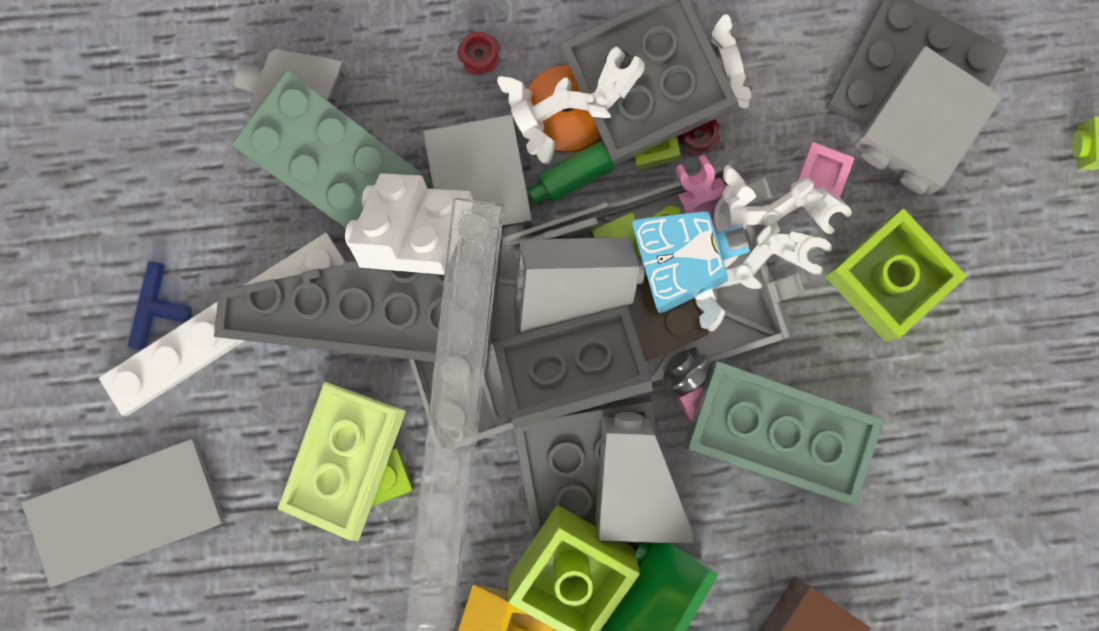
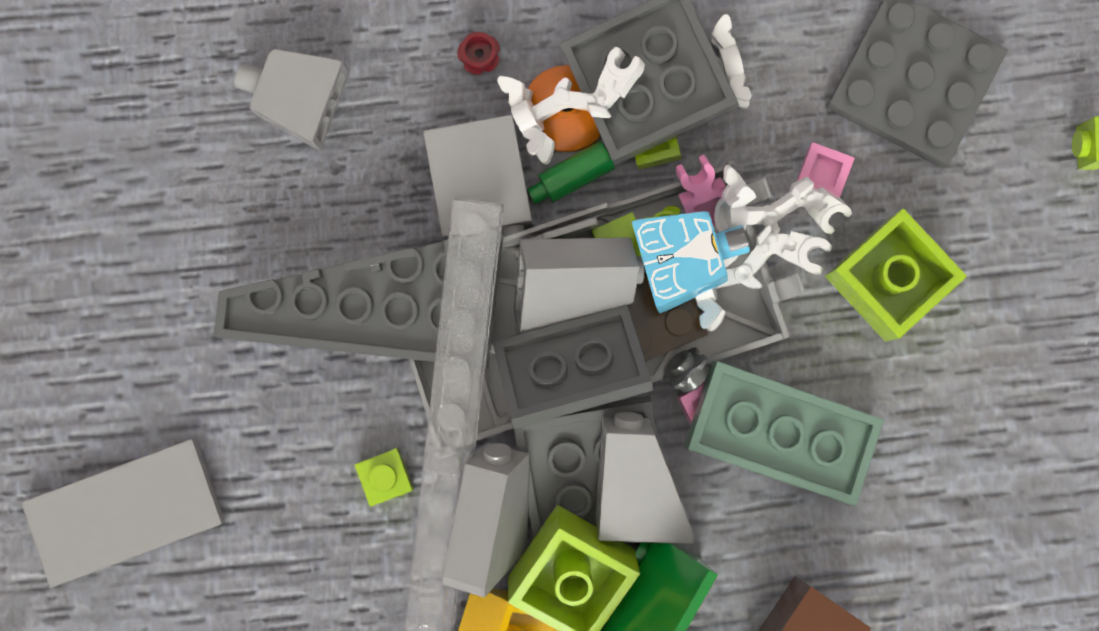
(151, 306): clear blue piece -> none
(193, 342): white plate -> none
(317, 149): sand green plate -> none
(341, 461): yellowish green tile -> none
(403, 225): white plate -> none
(489, 519): none -> light grey slope
(707, 142): dark red plate -> none
(927, 122): light grey brick -> none

